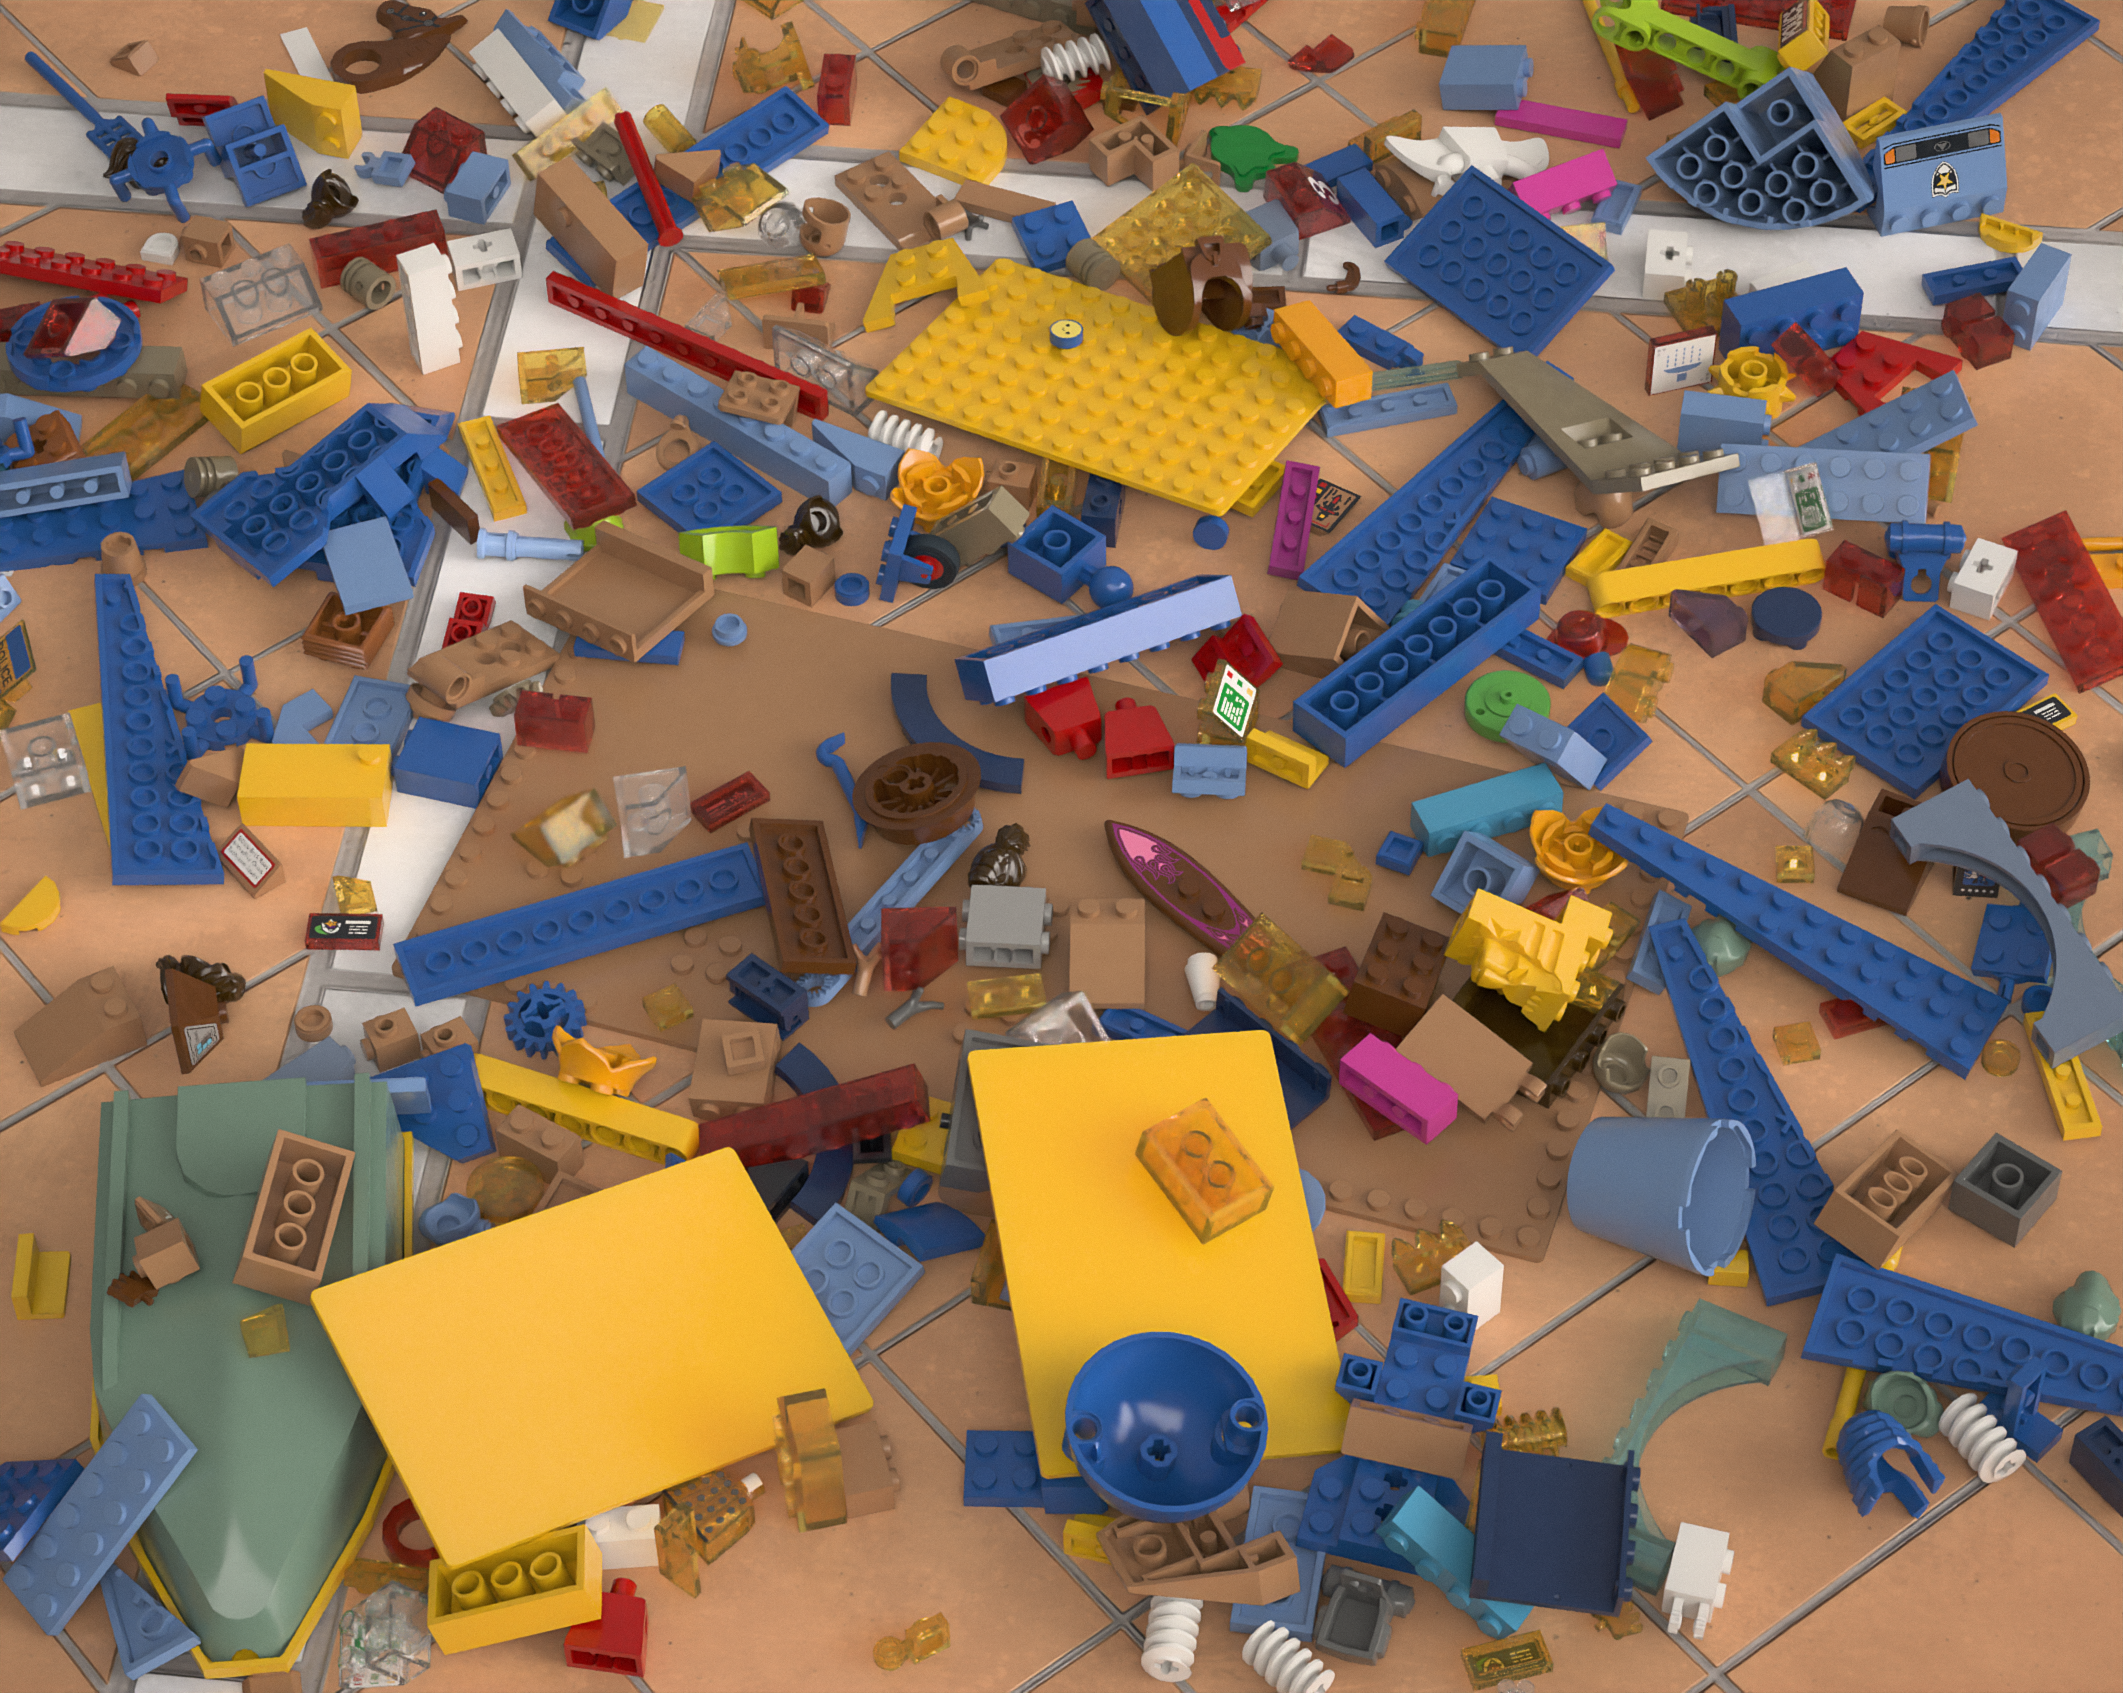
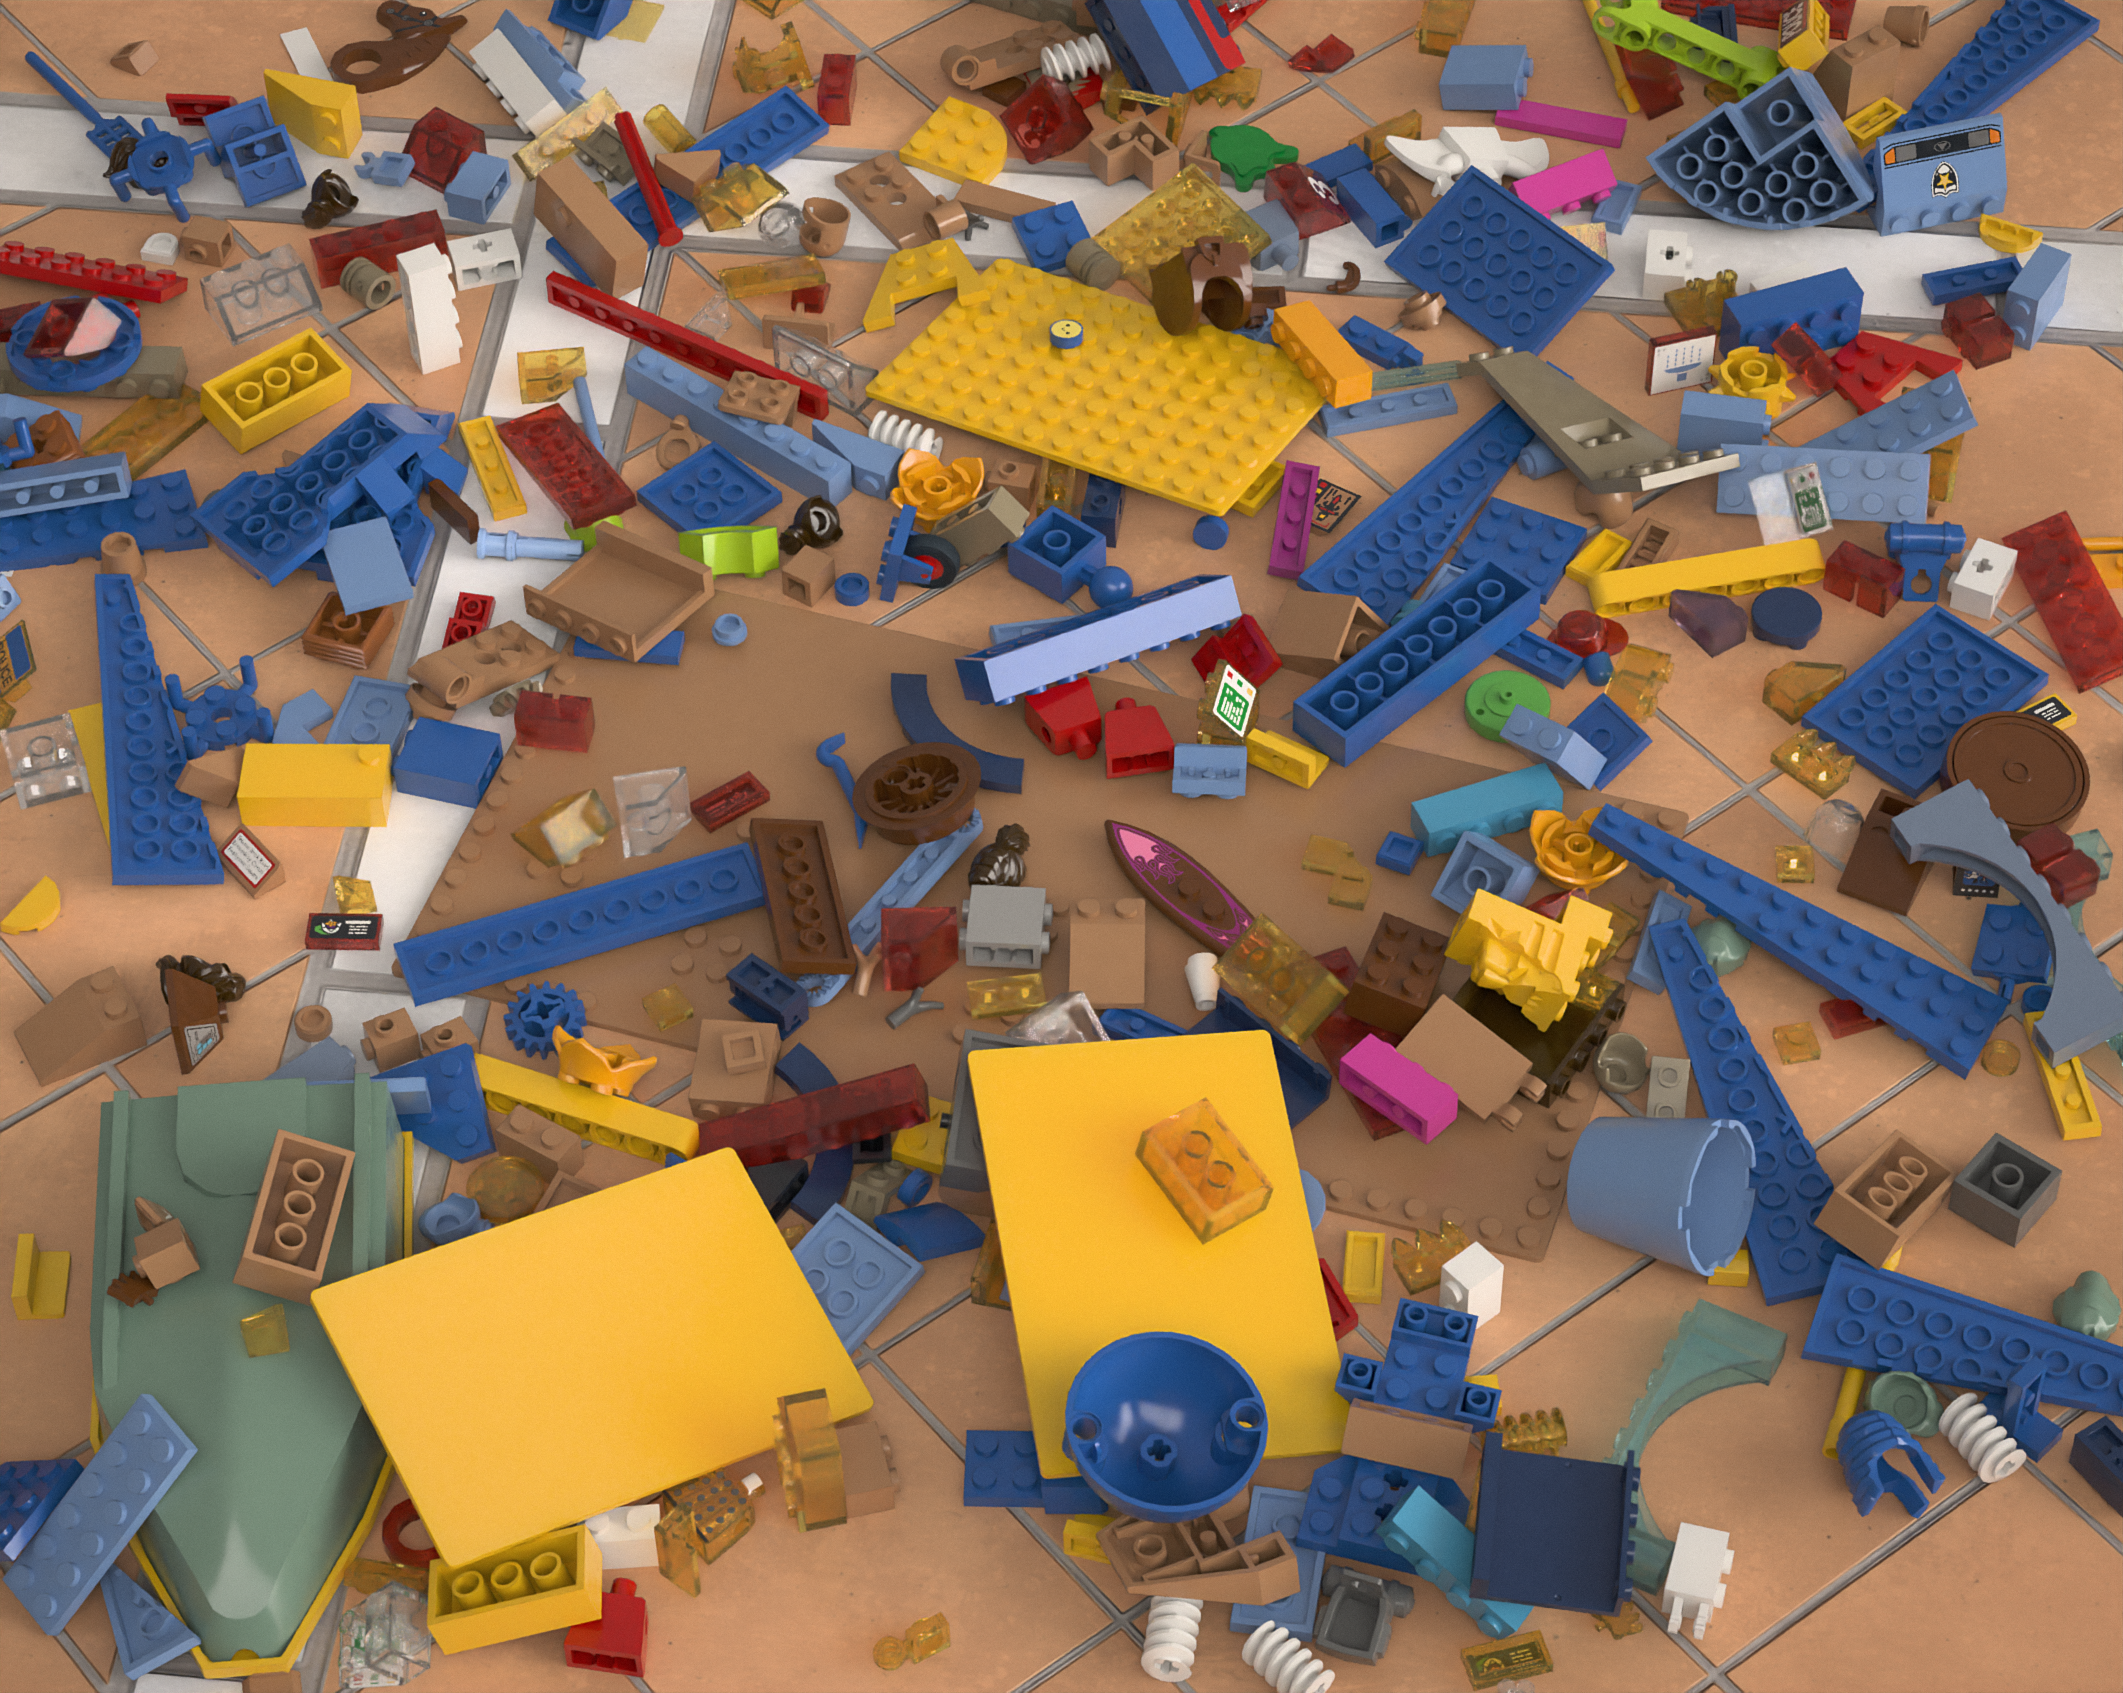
(208, 474): dark tan piece -> none
(1422, 310): none -> medium nougat plate

